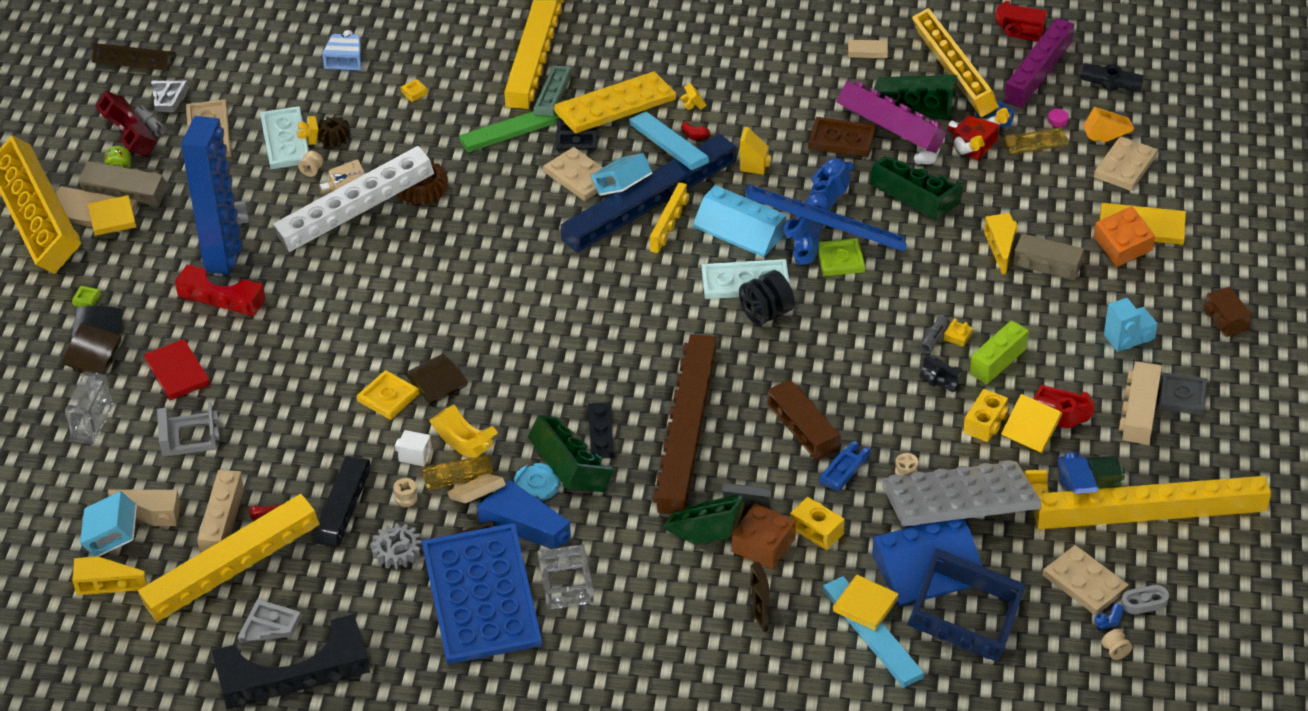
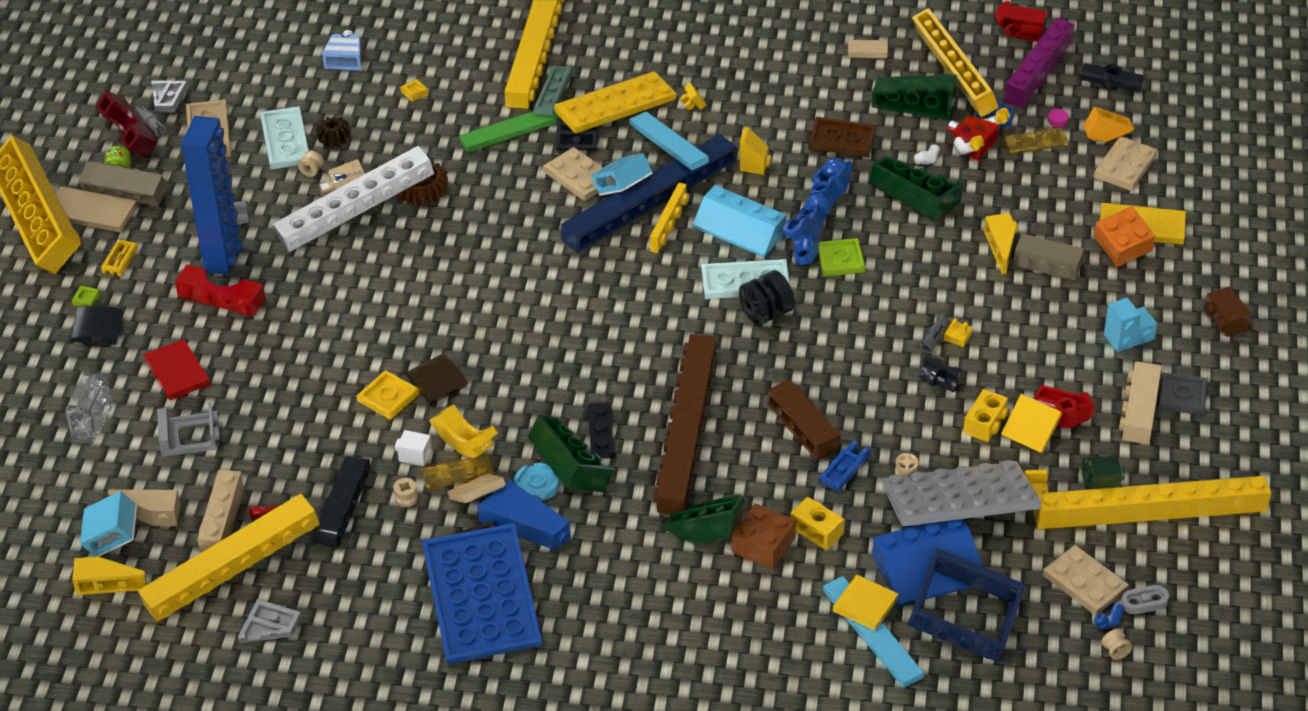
(91, 349): dark brown slope -> none
(111, 215): yellow tile -> none
(123, 258): none -> yellow tile
(132, 56): dark brown fence -> none
(248, 682): black arch -> none
(310, 130): yellow tile -> none
(396, 546): light grey gear -> none
(565, 559): clear window -> none
(695, 133): red arm -> none
(750, 494): dark grey tile -> none
(760, 594): dark brown slope -> none
(825, 217): blue tile -> none
(892, 117): magenta brick -> none
(999, 352): lime brick -> none
(1076, 473): blue slope -> none

